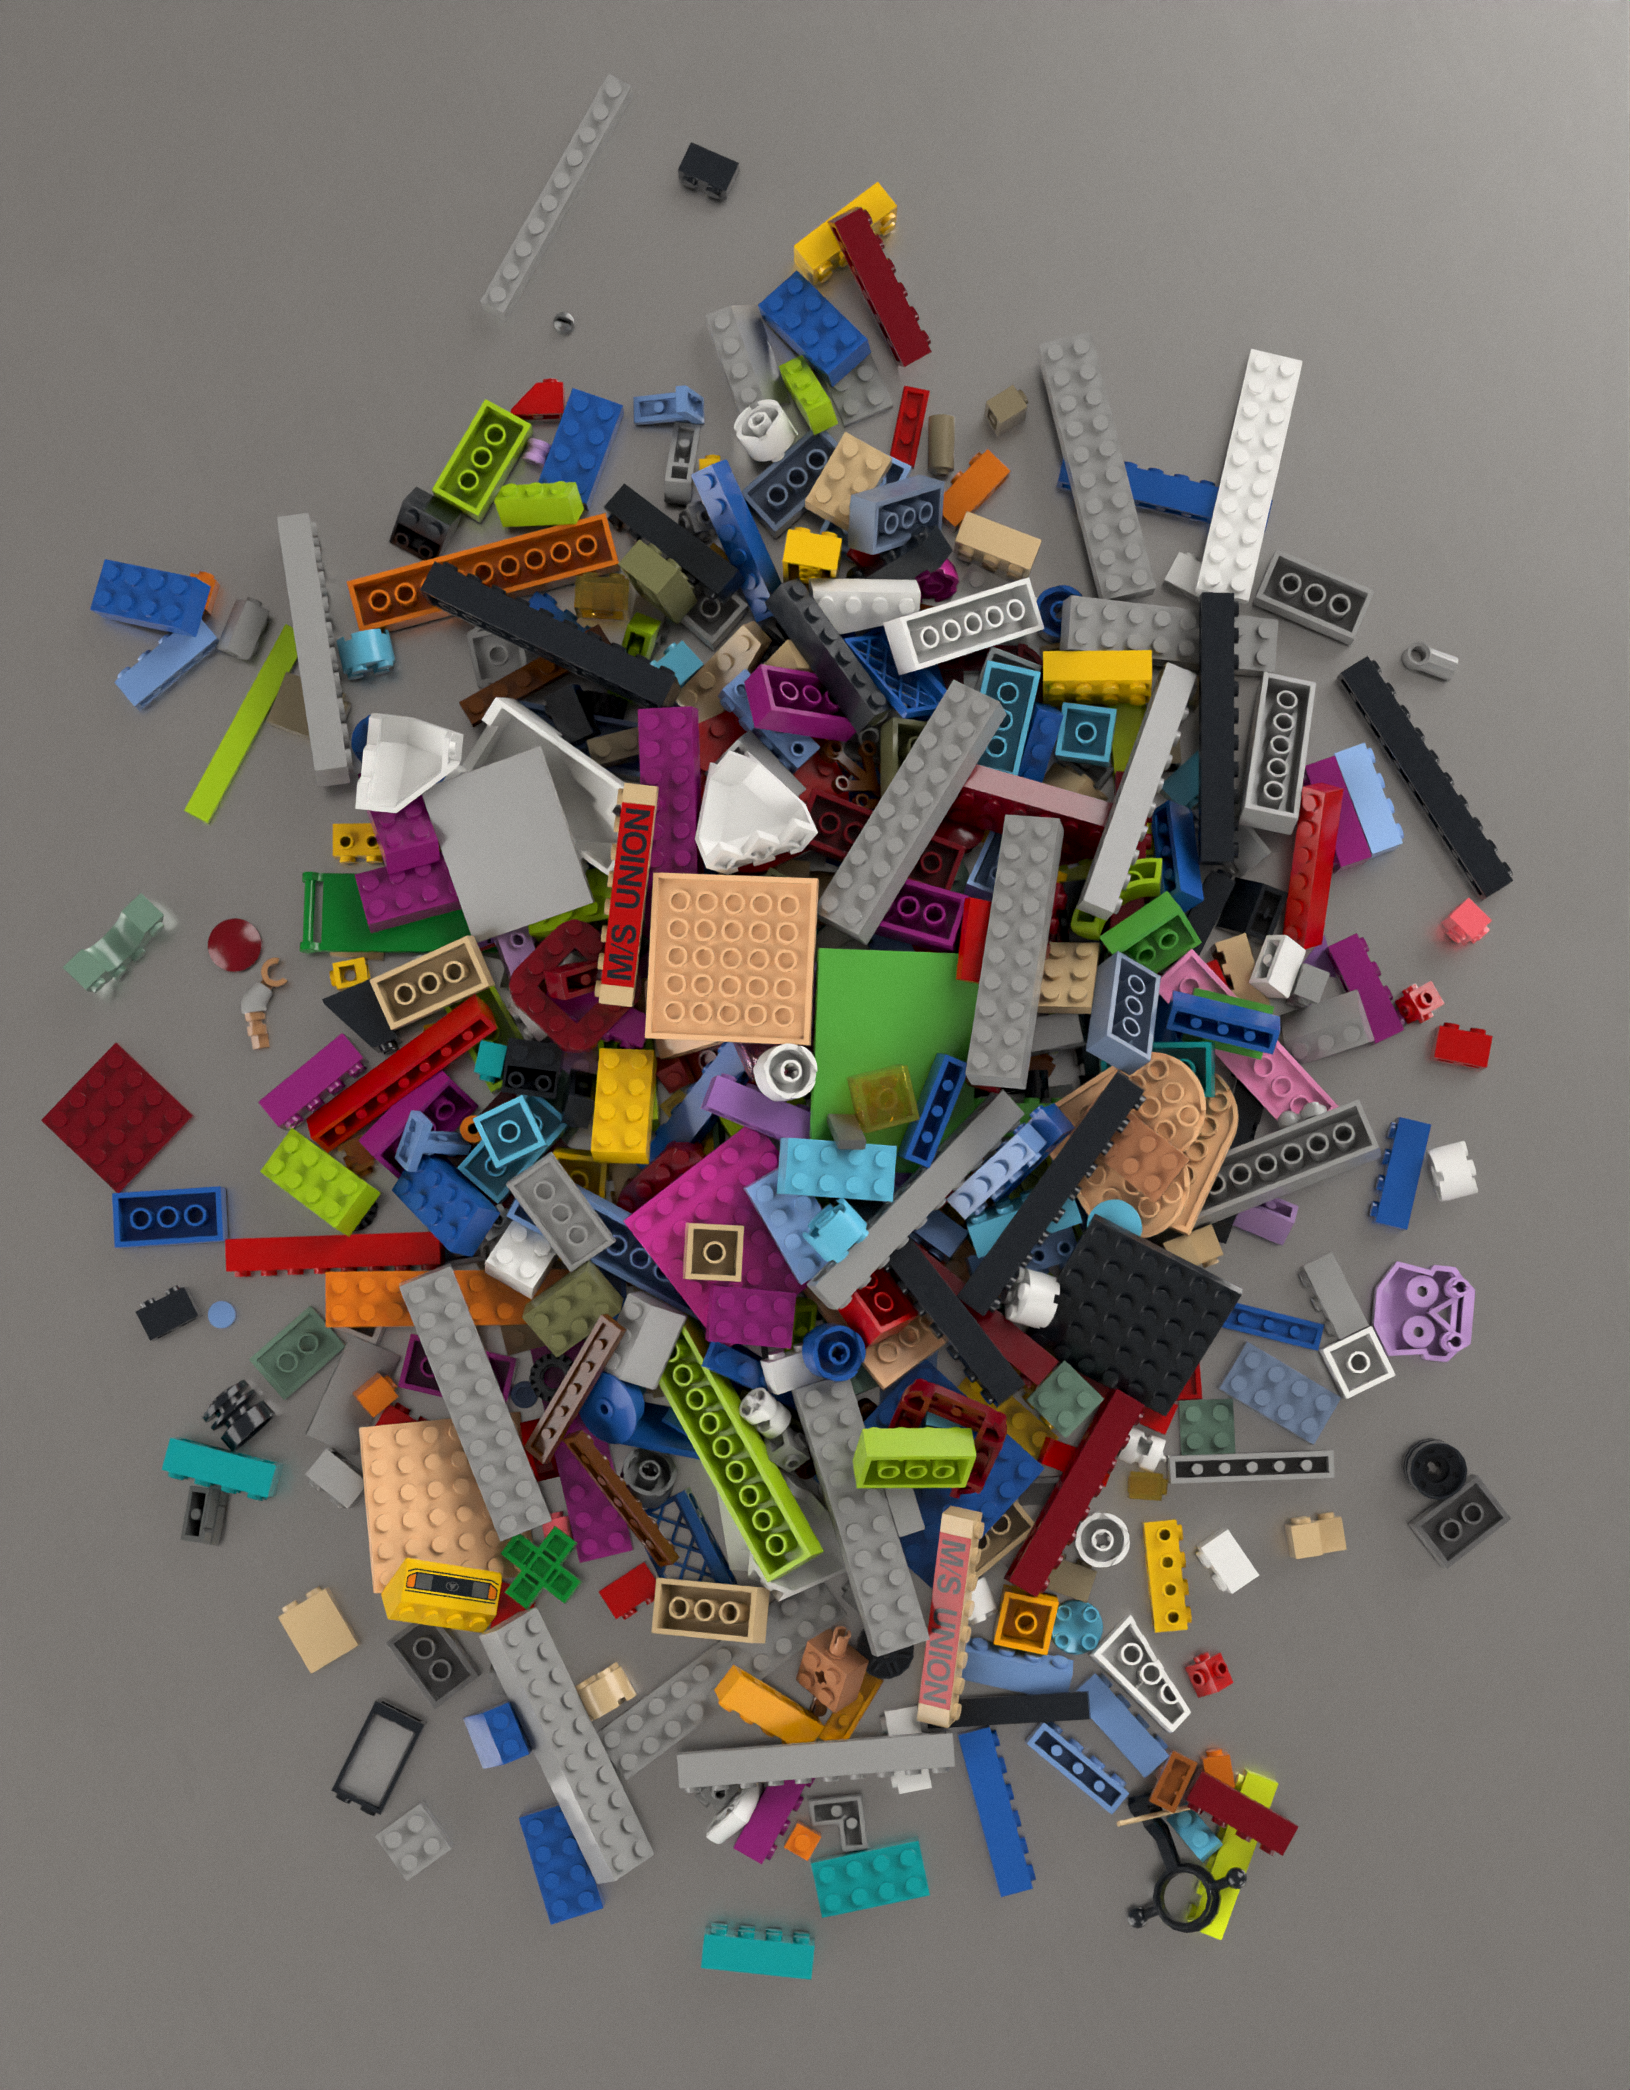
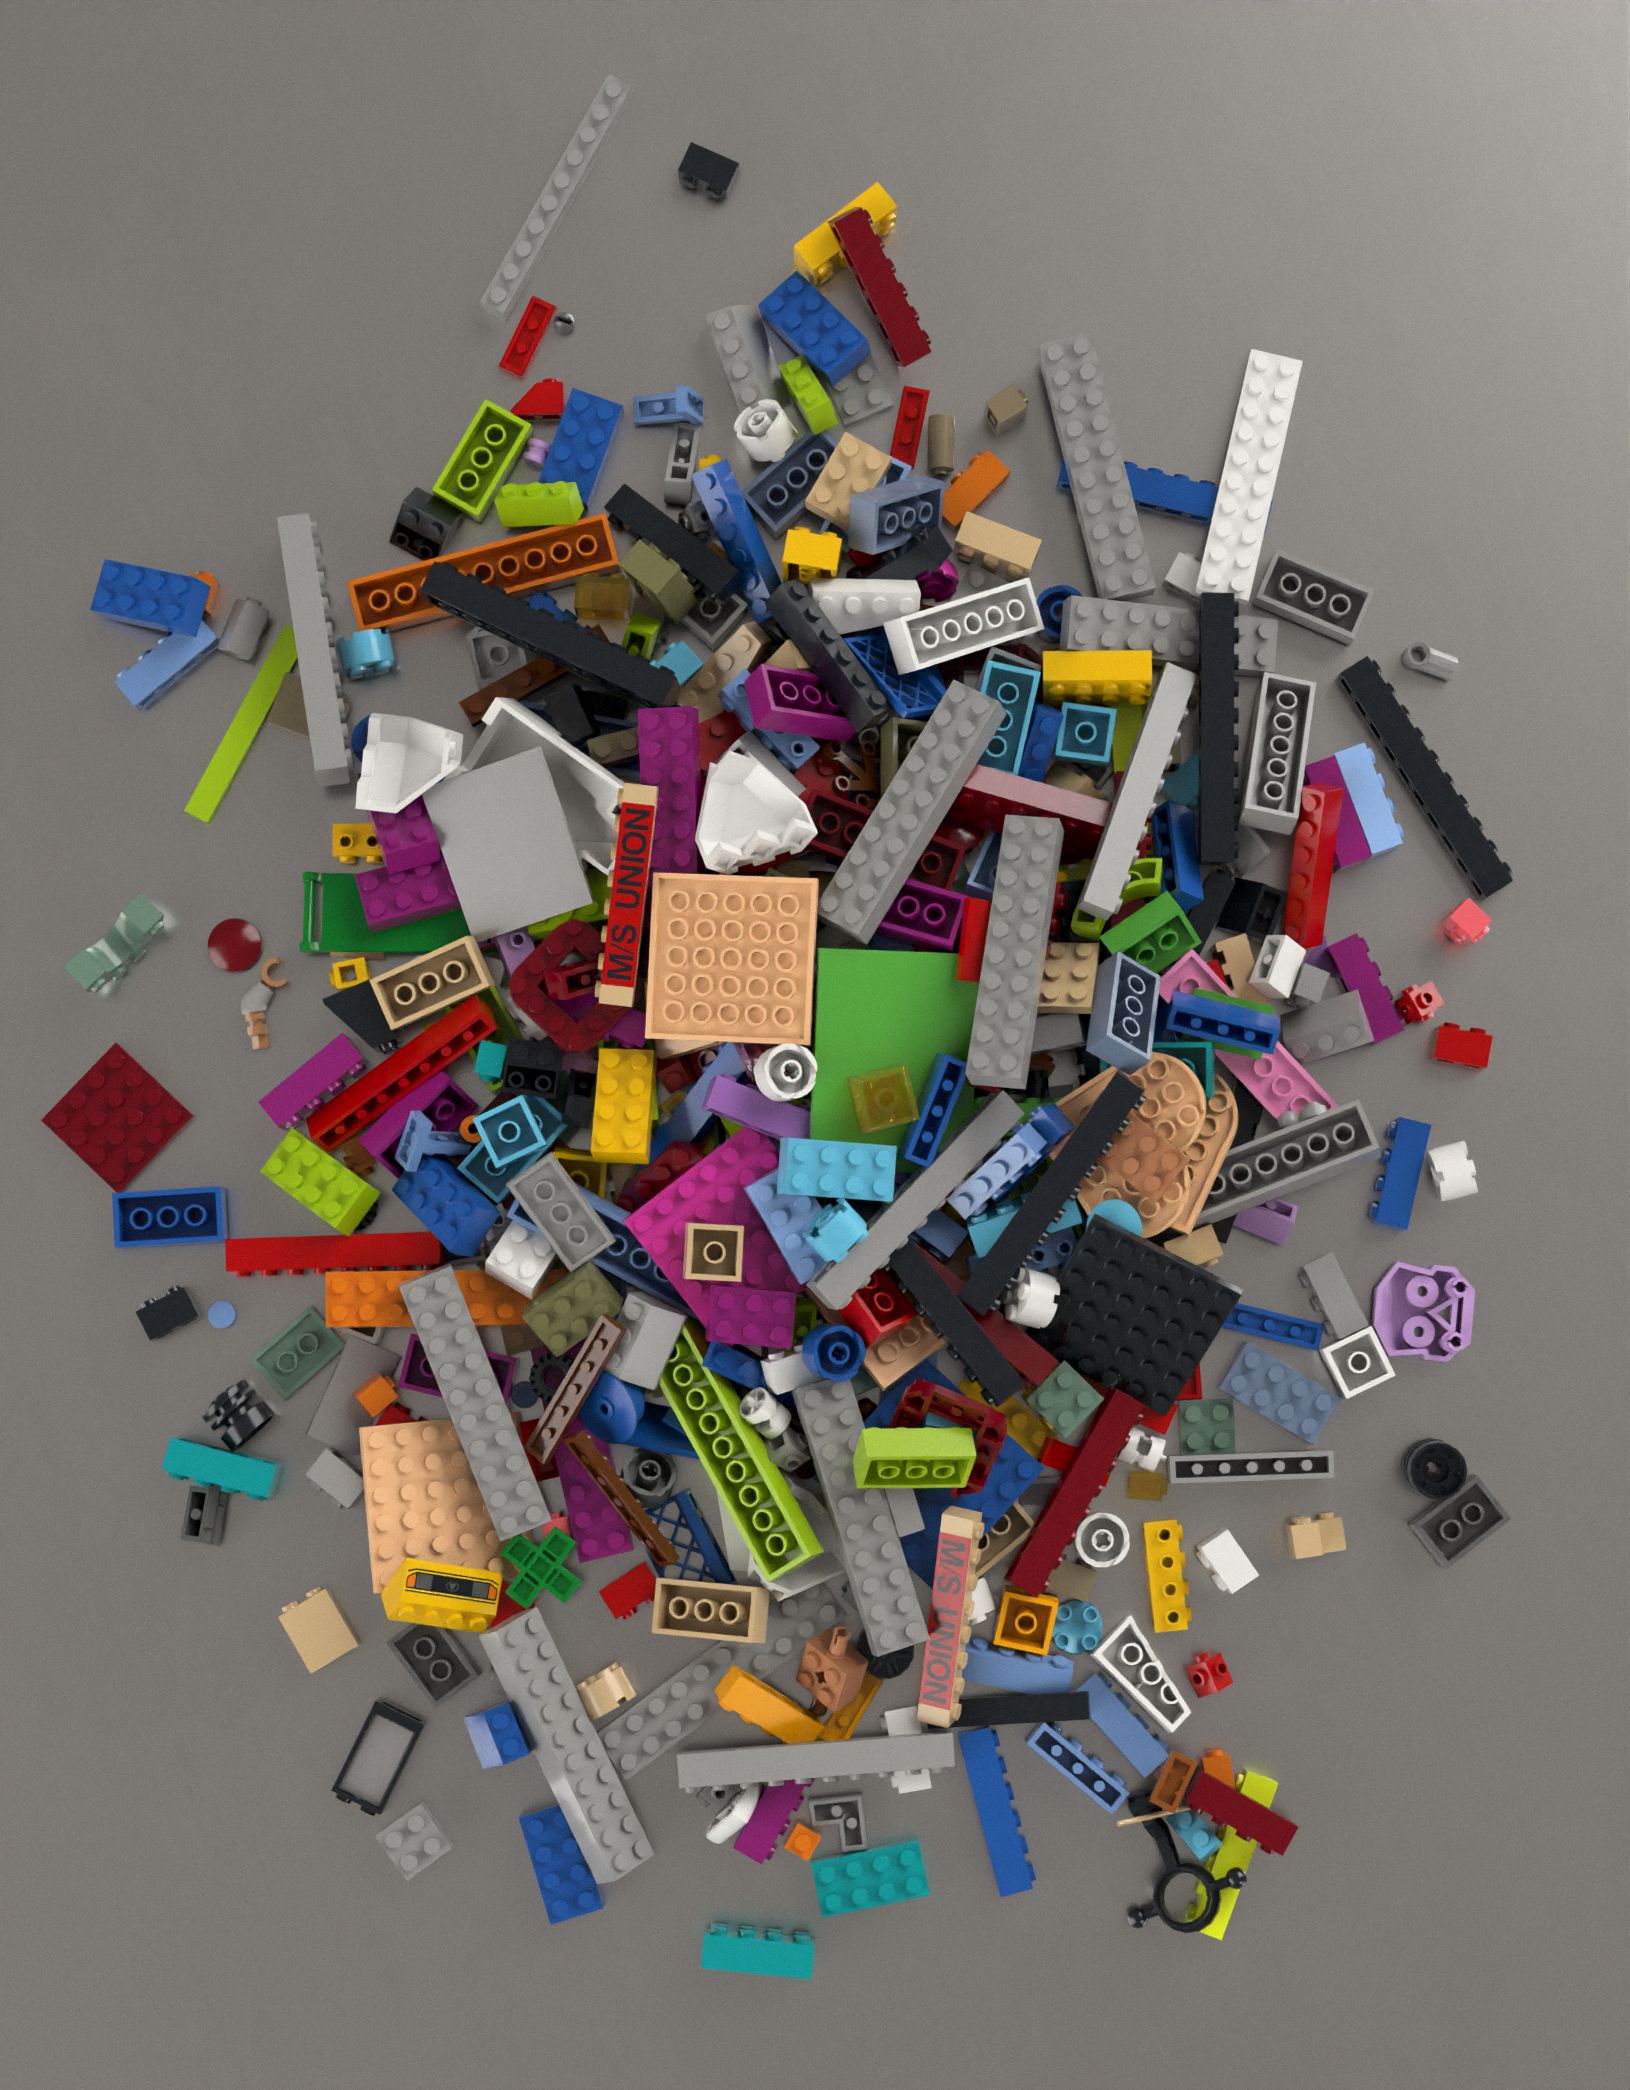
(527, 337): none -> red tile
(846, 1131): dark grey tile -> none

